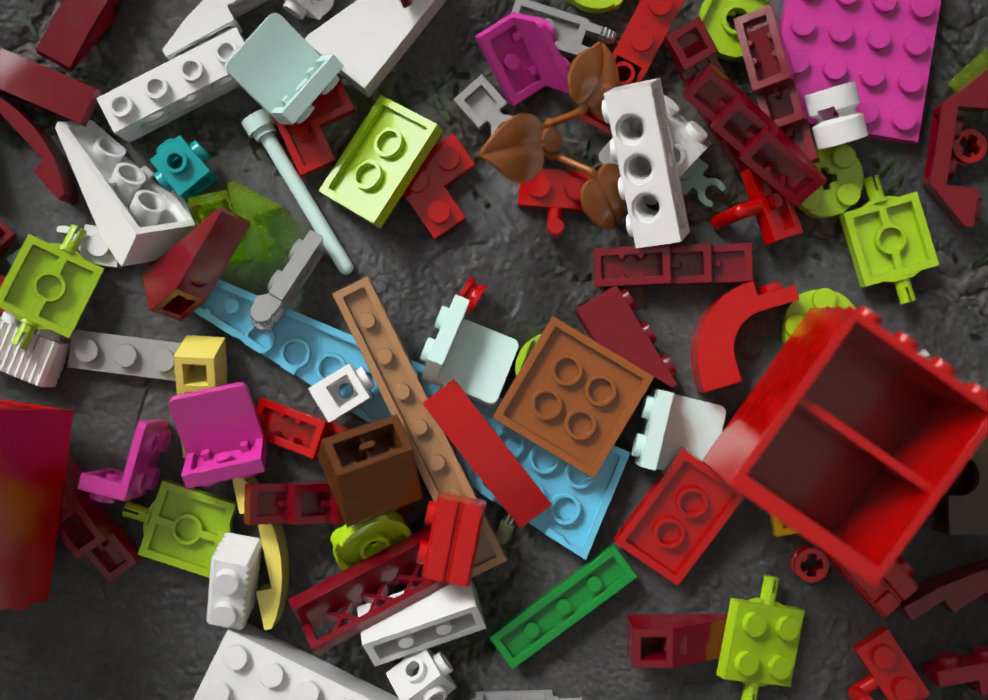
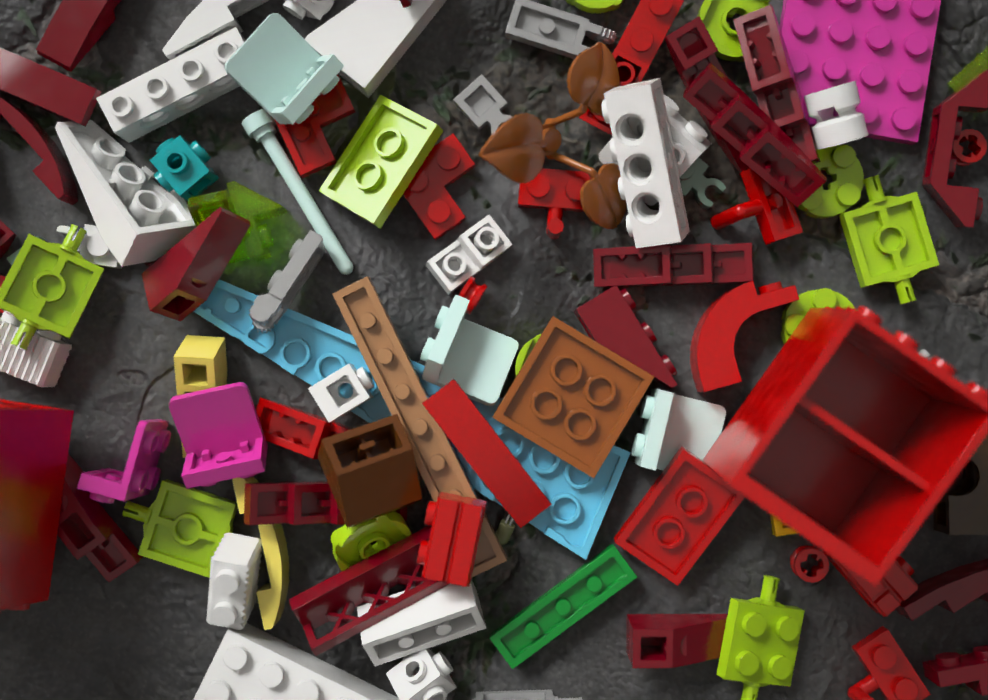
(122, 355): light grey plate -> none
(468, 254): none -> white slope
(523, 56): dark pink bracket -> none

